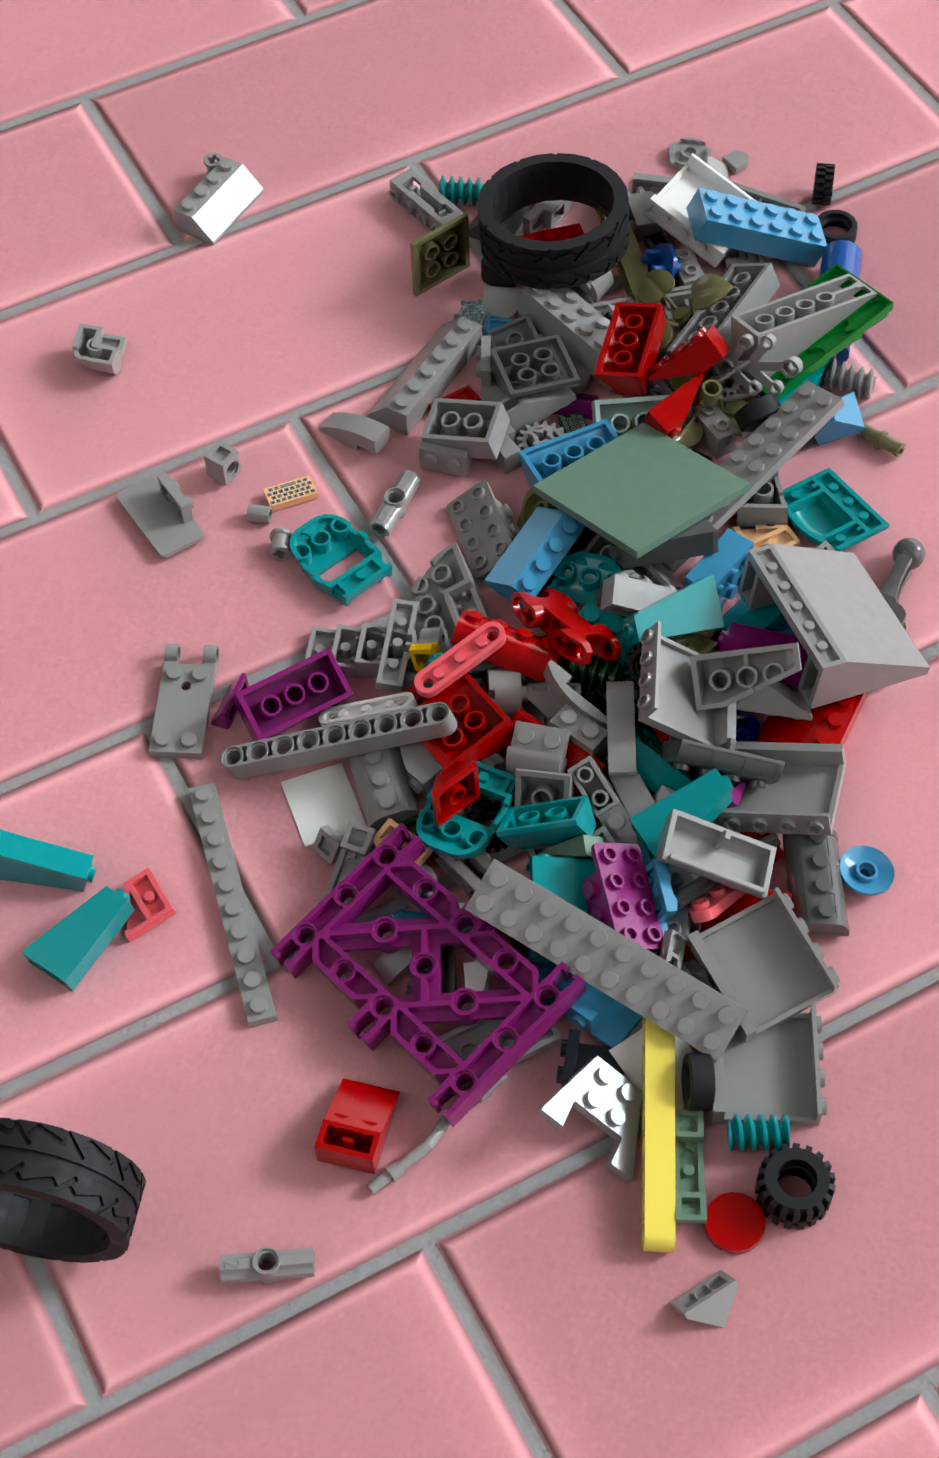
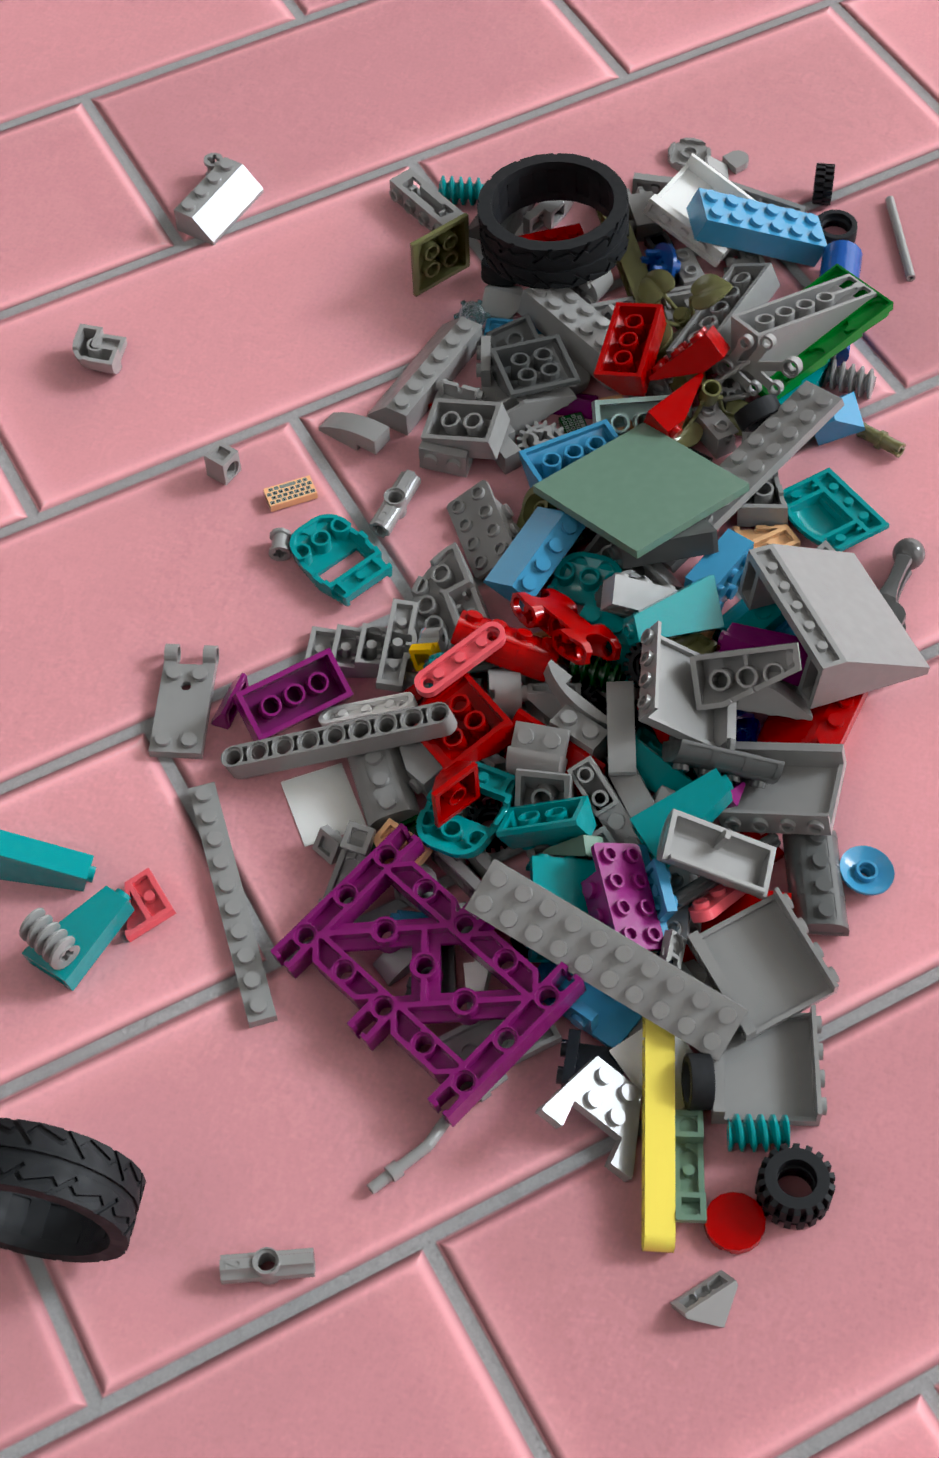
(49, 939): none -> light grey piece
(161, 514): light grey bracket -> none
(259, 513): light grey hinge -> none
(356, 1126): red slope -> none
(451, 390): none -> light grey hinge
(900, 239): none -> light grey piece

